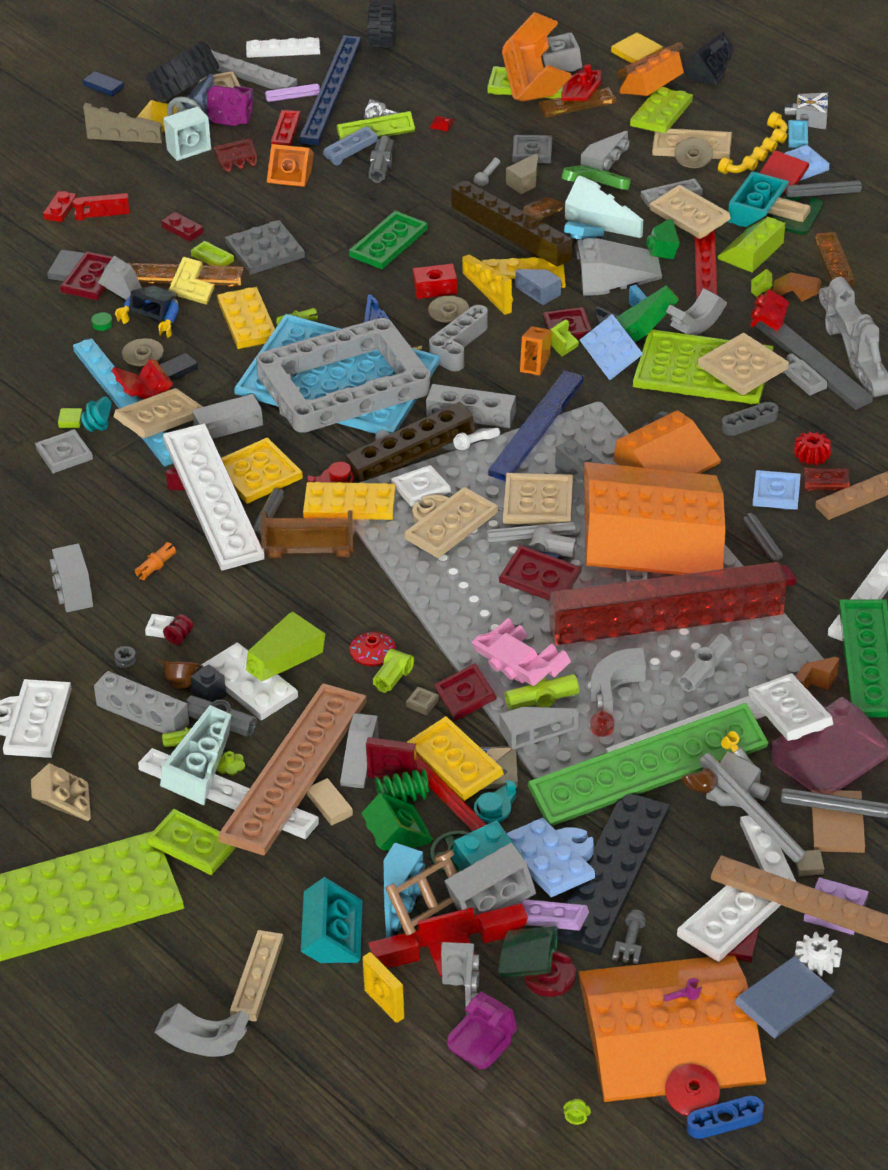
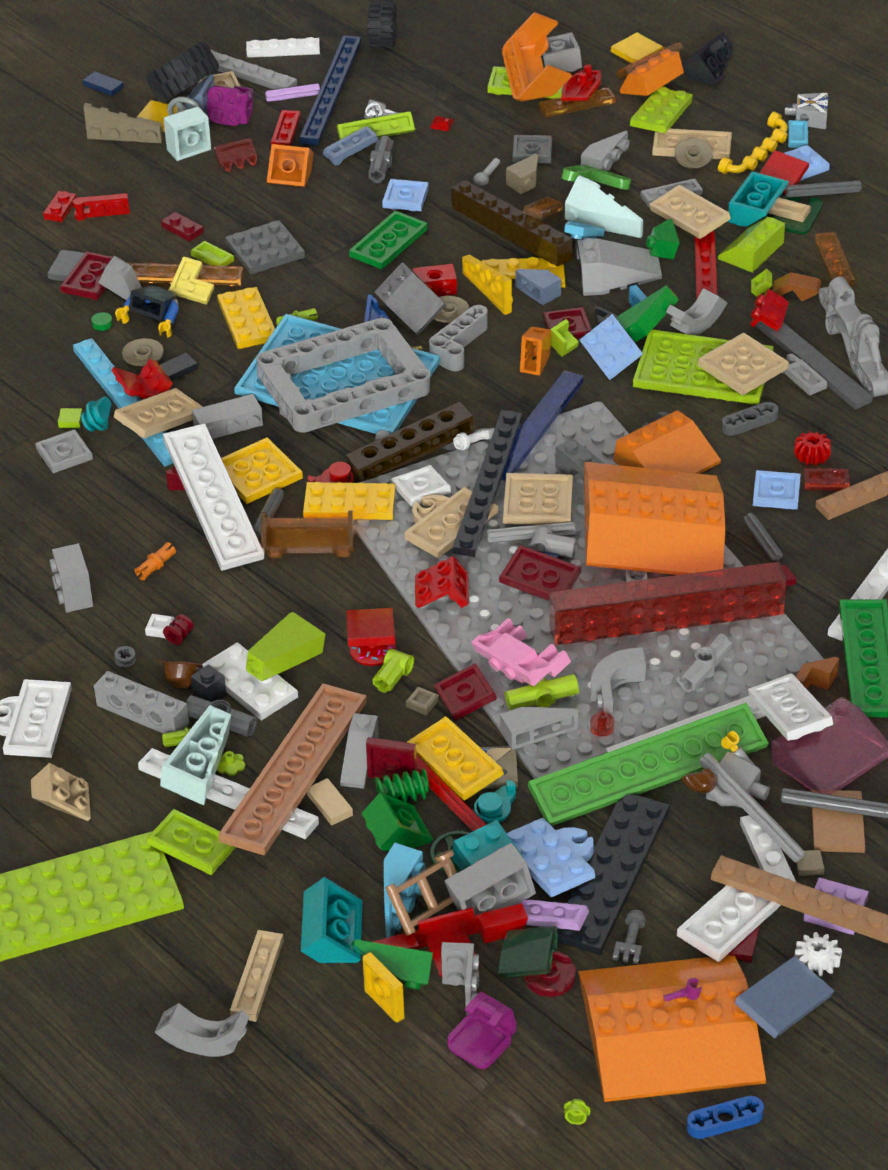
(370, 627): none -> red tile
(405, 195): none -> light blue plate
(405, 964): none -> green slope
(410, 298): none -> flat silver slope
(440, 580): none -> red bracket
(486, 407): light grey brick -> none
(487, 484): none -> black plate
(684, 1099): red dish -> none

